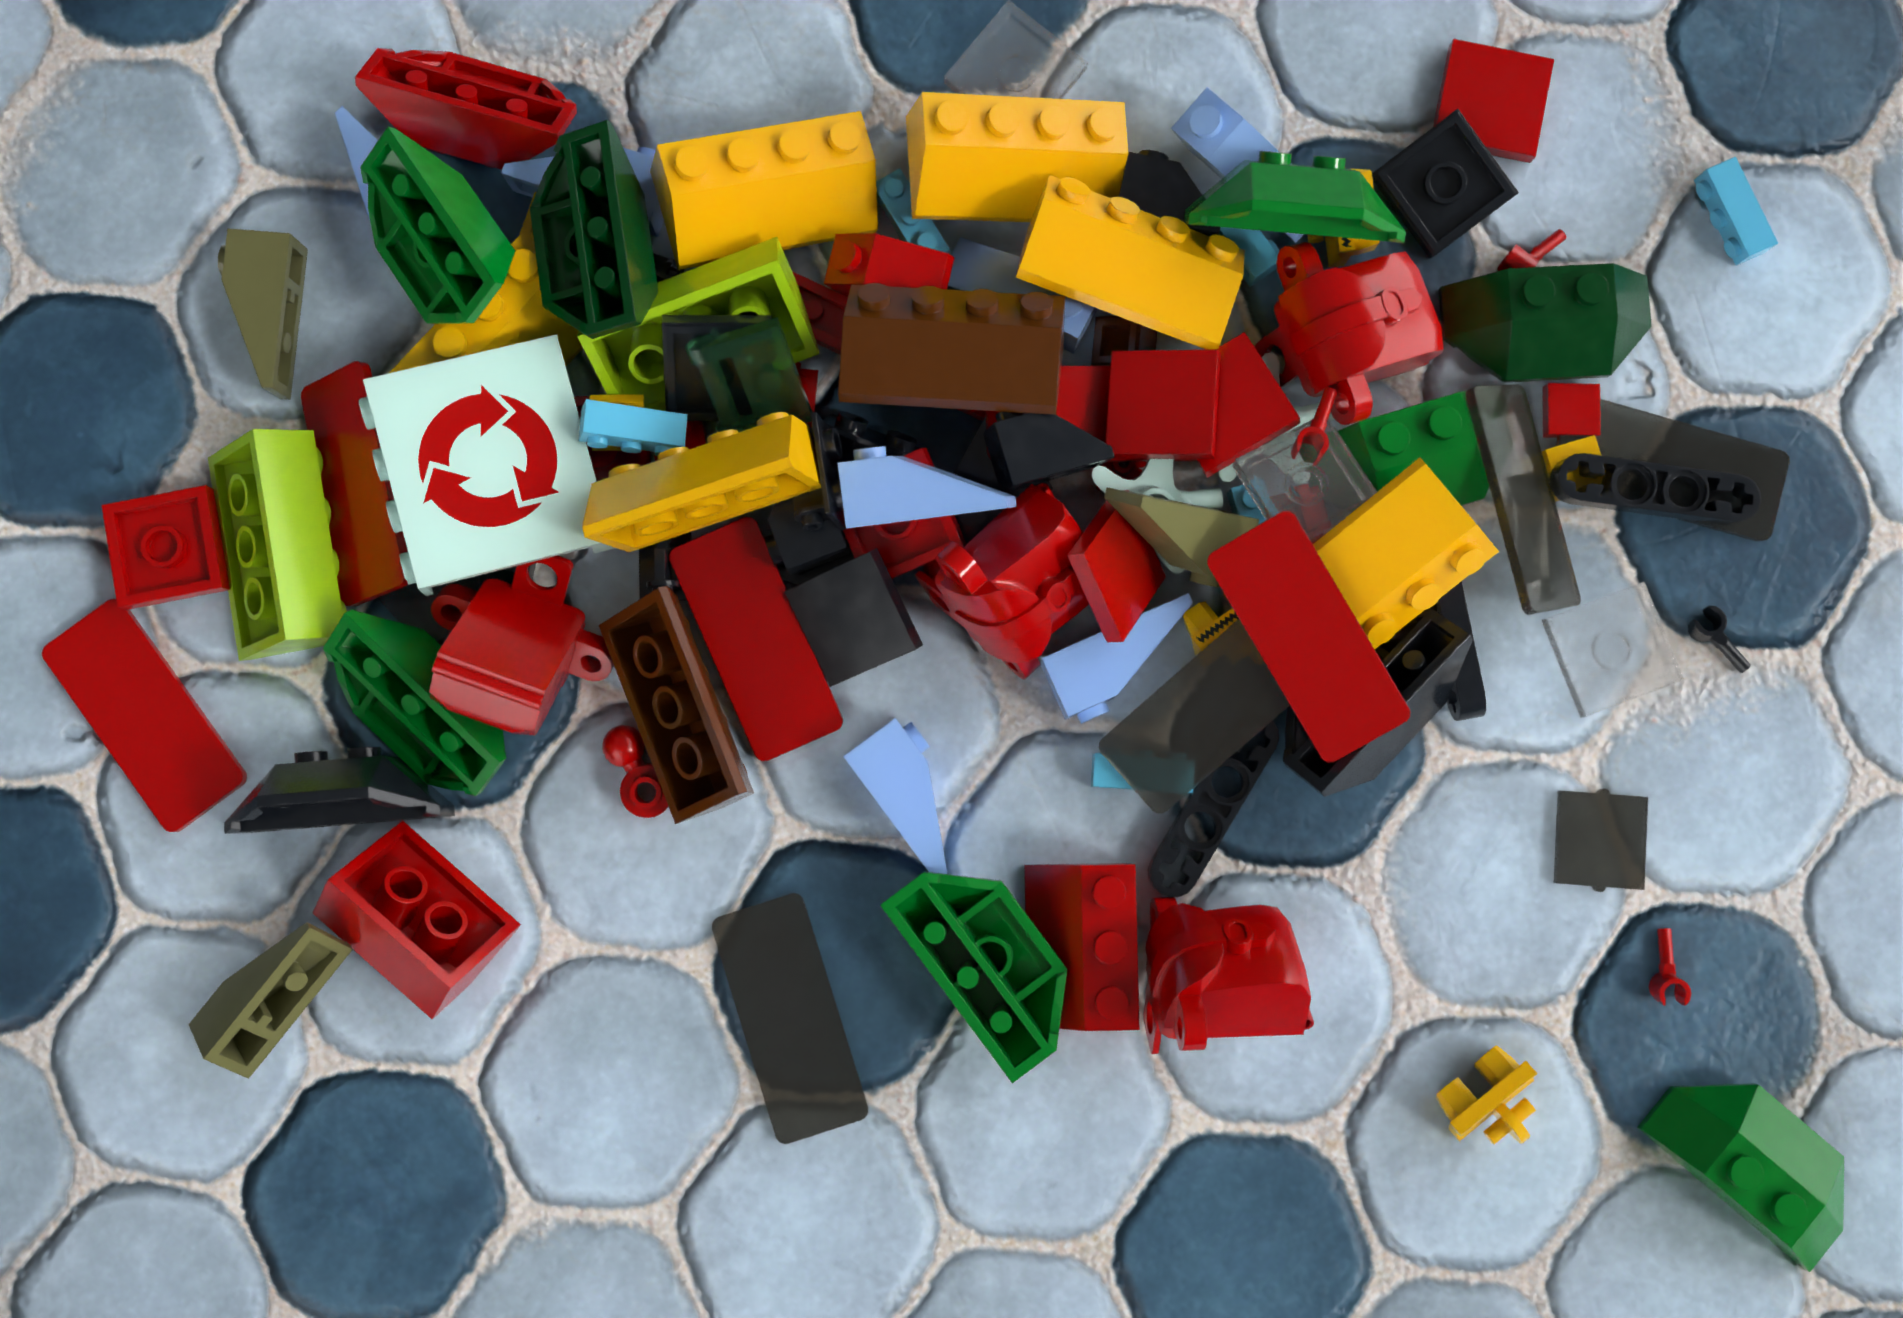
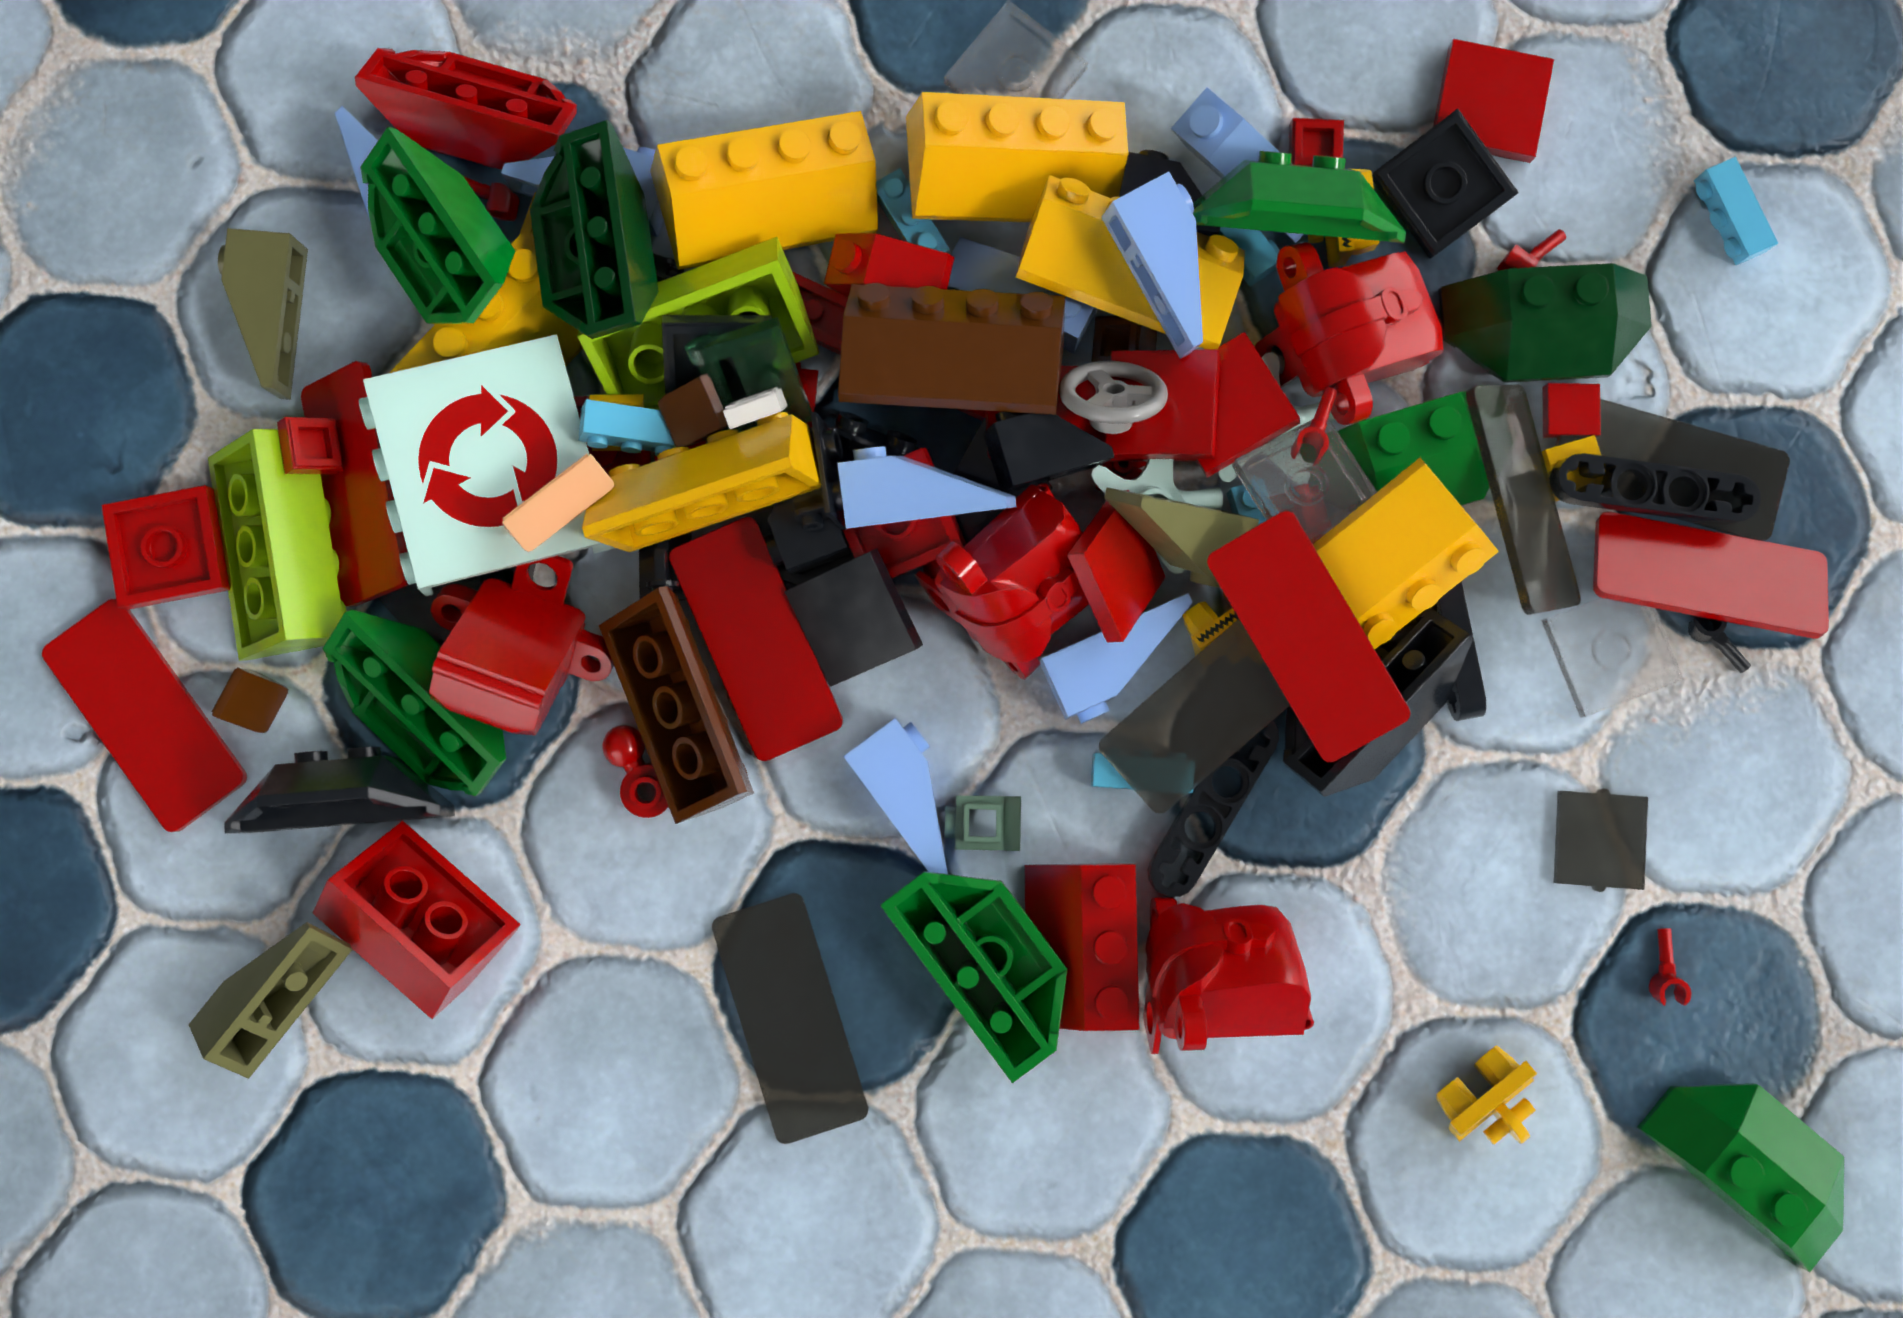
(250, 700): none -> reddish brown slope
(309, 445): none -> red tile
(501, 201): none -> red hand
(558, 503): none -> light nougat slope
(693, 412): none -> reddish brown slope
(755, 407): none -> white tile
(1007, 823): none -> sand green window
(1115, 403): none -> light grey piece
(1159, 243): none -> light blue slope
(1315, 137): none -> red tile
(1711, 575): none -> piece

